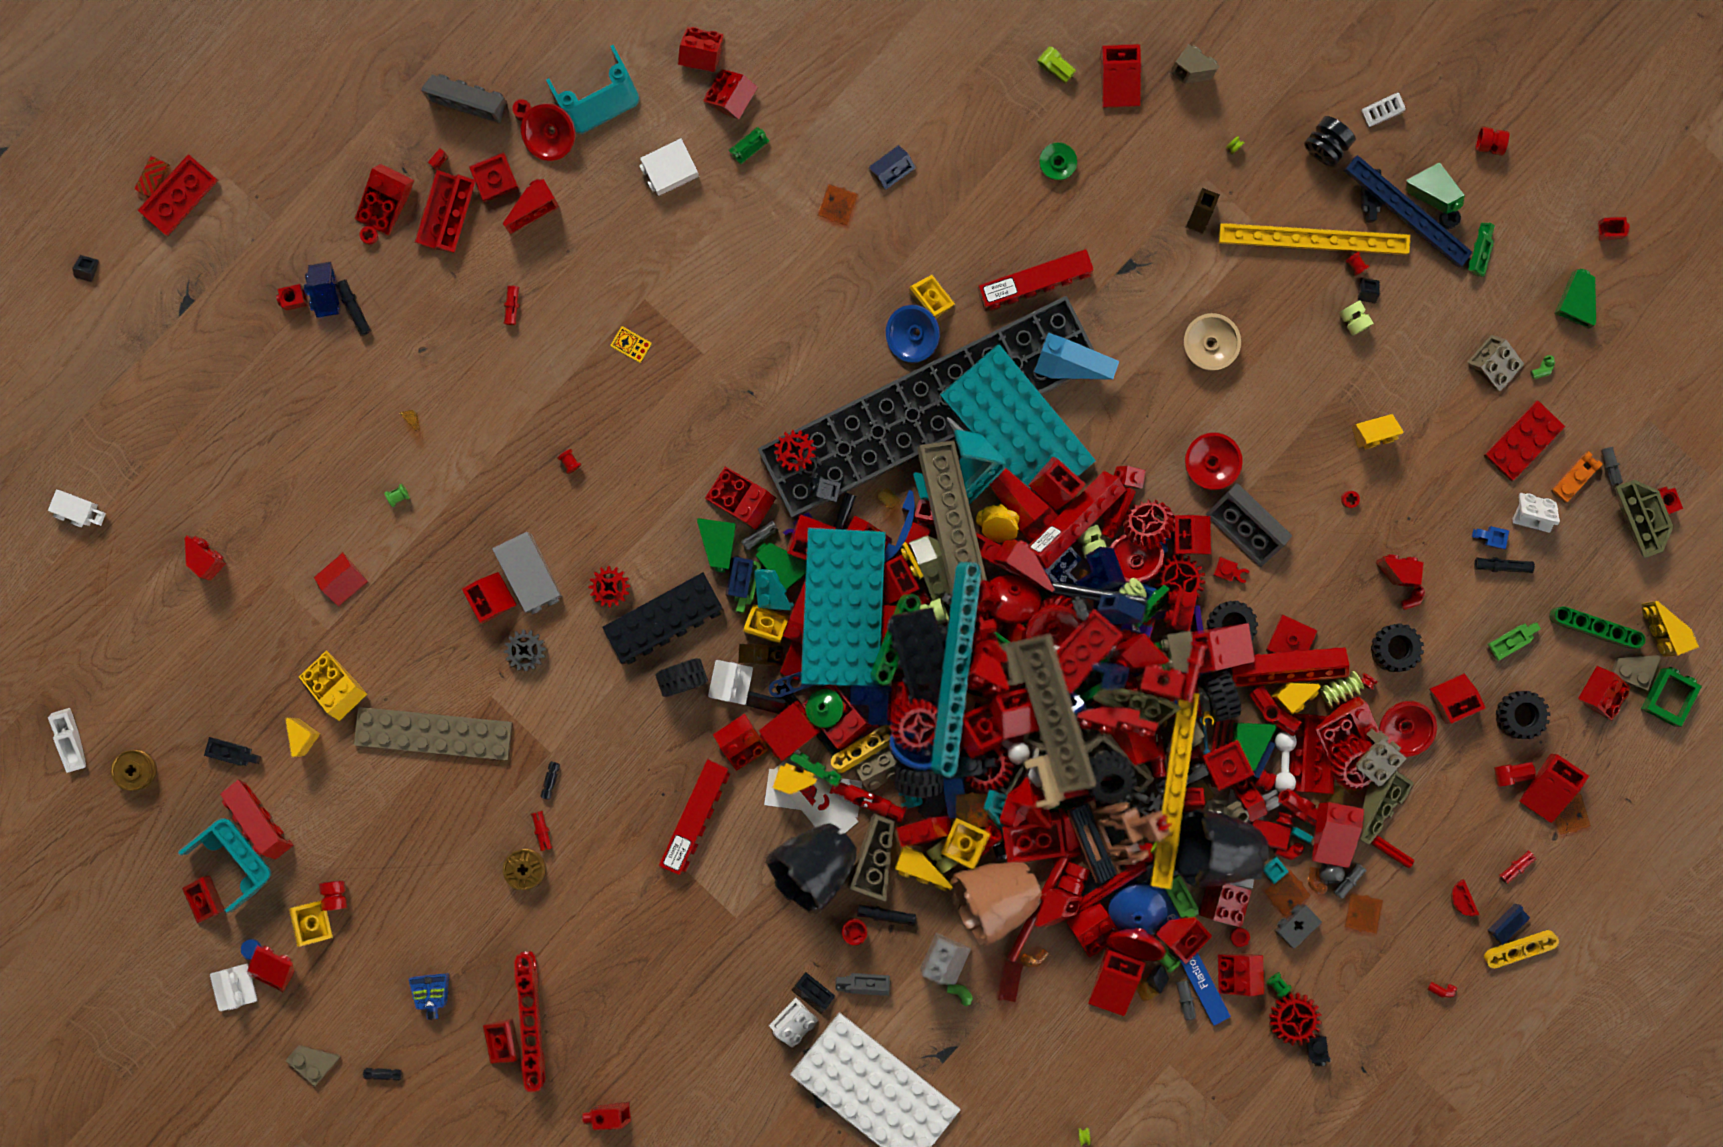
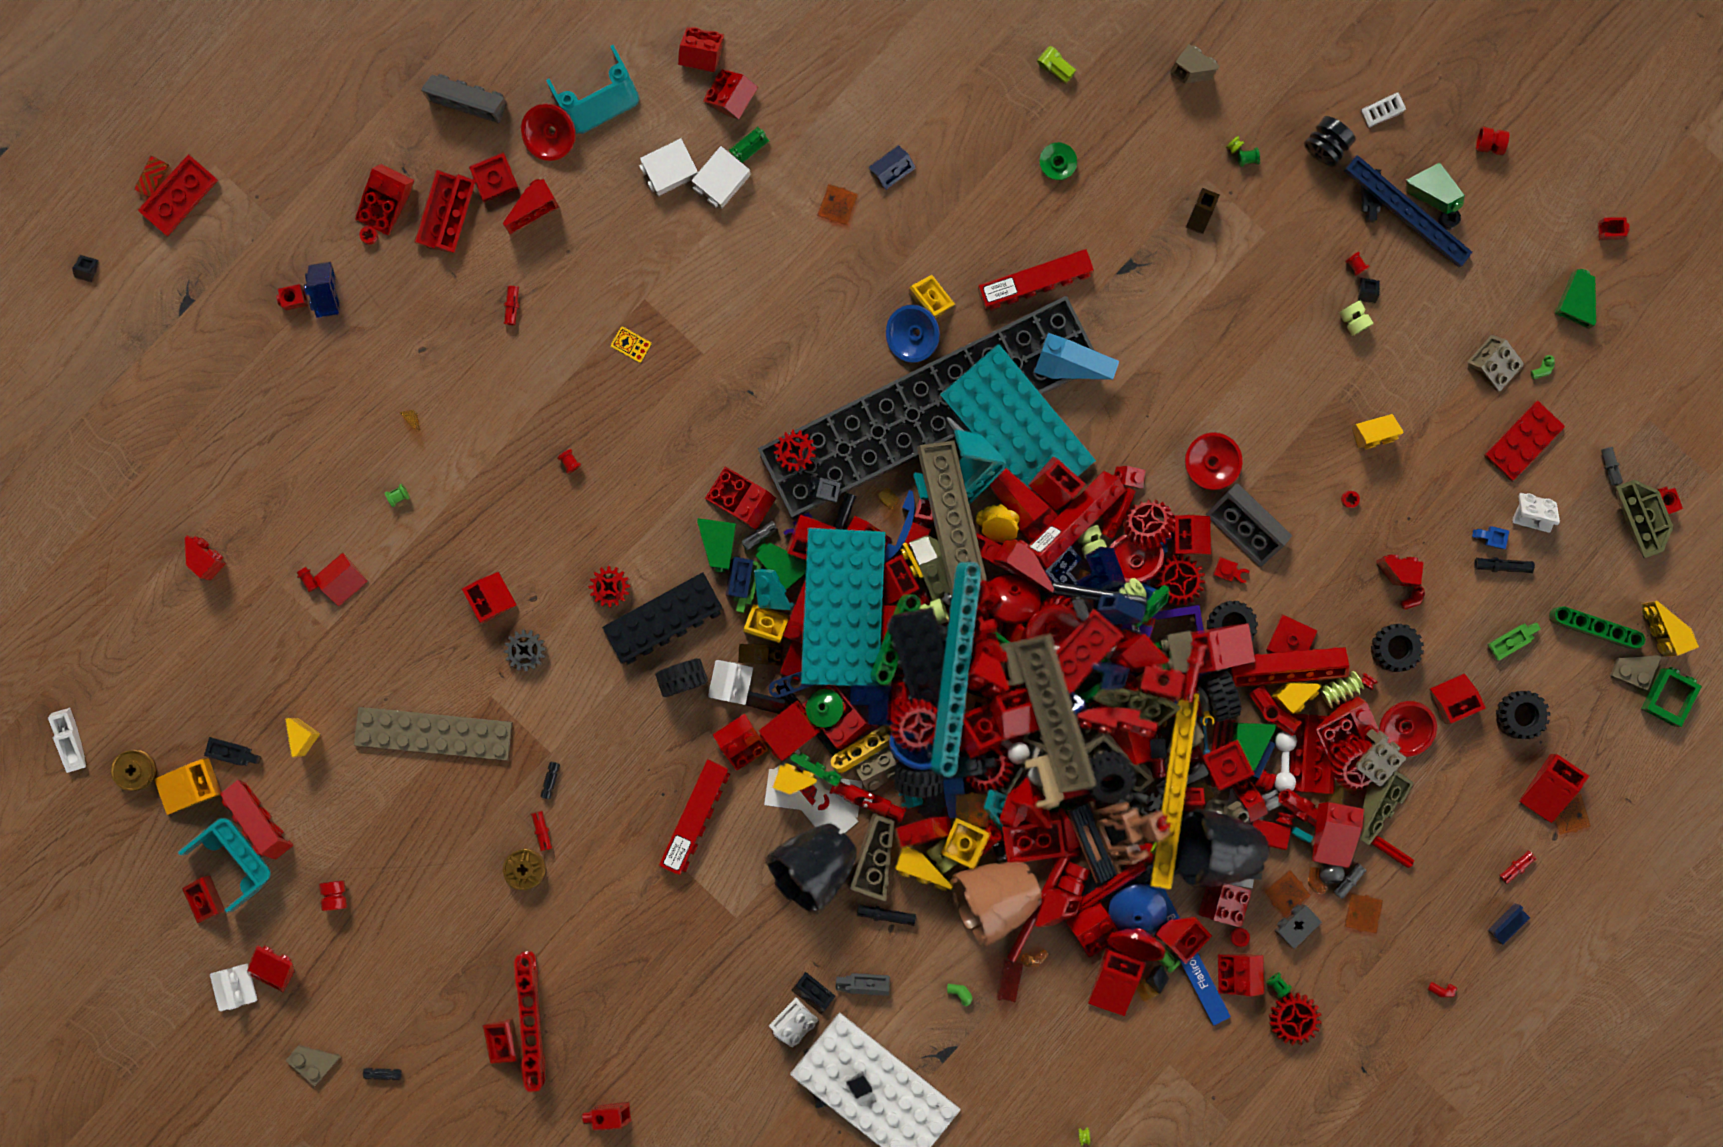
(75, 508): white brick -> none
(187, 786): none -> light orange slope
(248, 948): blue tile -> none
(307, 579): none -> red pin
(310, 923): yellow slope -> none
(332, 686): yellow slope -> none
(351, 303): black pin -> none
(430, 992): torso -> none
(438, 159): red tile -> none
(518, 106): red wheel -> none
(528, 572): light grey slope -> none
(720, 178): none -> white brick
(854, 931): red wheel -> none
(859, 1085): none -> black slope
(944, 960): light grey slope -> none
(1121, 75): red slope -> none
(1158, 748): none -> black slope
(1181, 609): red bracket -> none
(1182, 898): bright green hinge -> none
(1186, 1000): dark grey axle -> none
(1218, 330): tan dish -> none
(1249, 157): none -> green bush
(1275, 870): teal tile -> none
(1291, 852): red arm -> none
(1314, 239): yellow plate -> none
(1318, 1051): black bracket -> none
(1463, 900): red plate -> none
(1482, 250): green hinge -> none
(1510, 774): red piece -> none
(1521, 951): yellow beam -> none
(1576, 477): orange plate -> none
(1604, 693): red slope -> none

